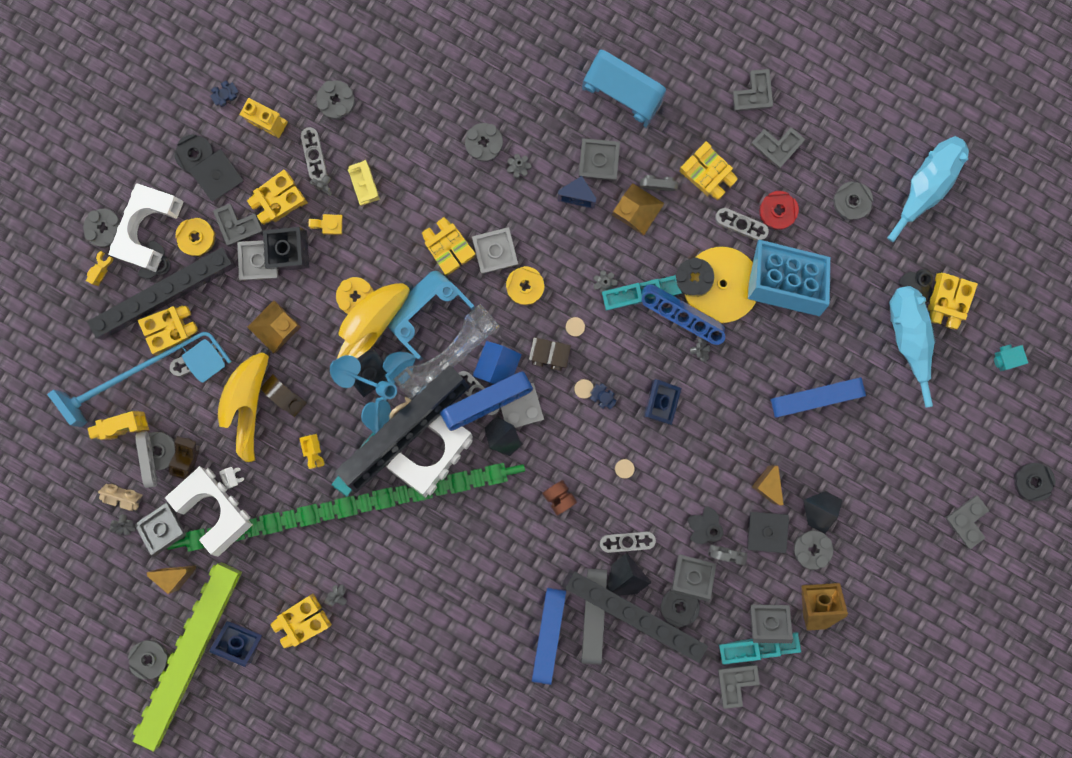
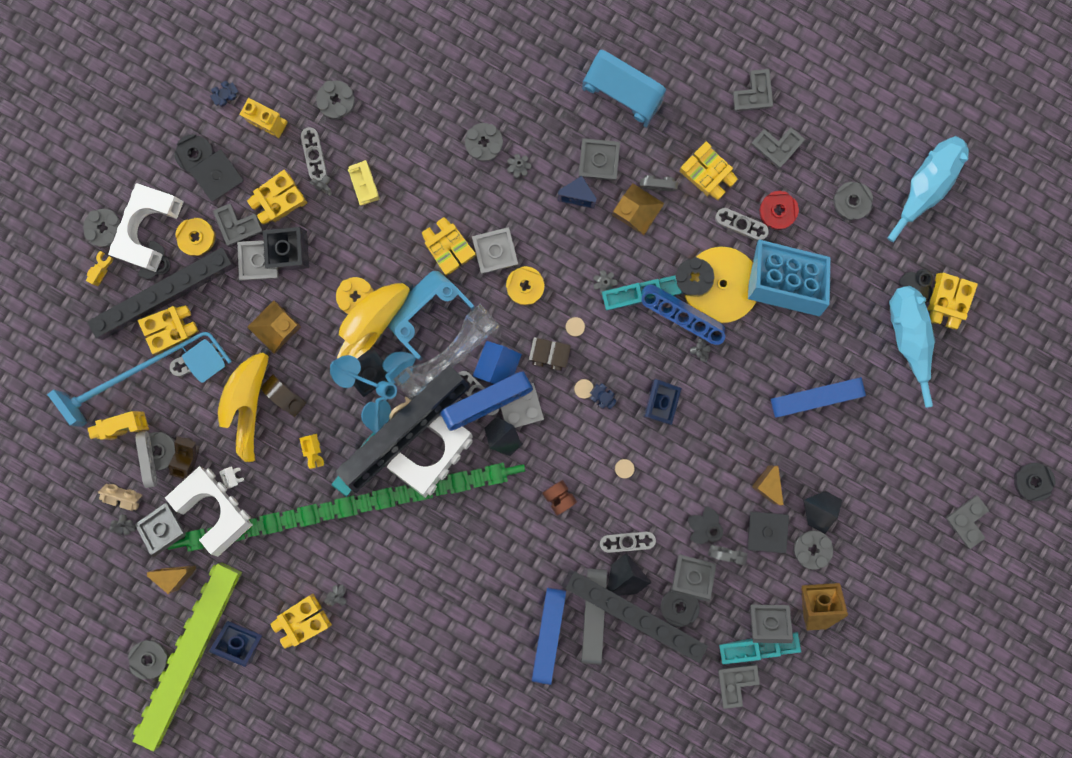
(330, 224): yellow plate -> none
(1010, 357): teal brick -> none

